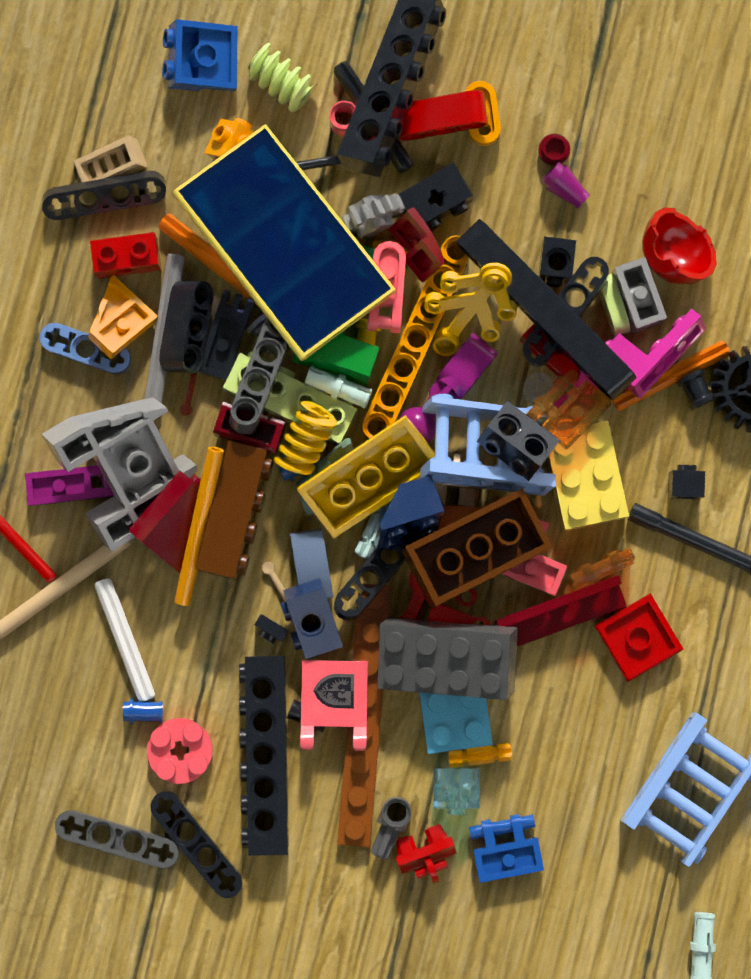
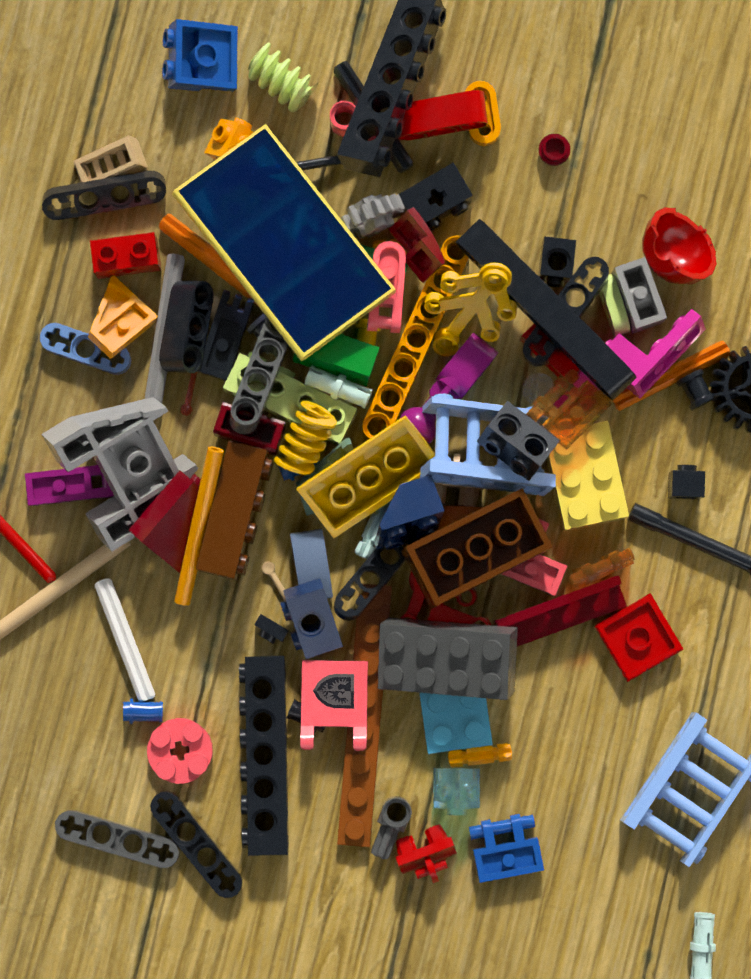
(565, 185): magenta cone -> none

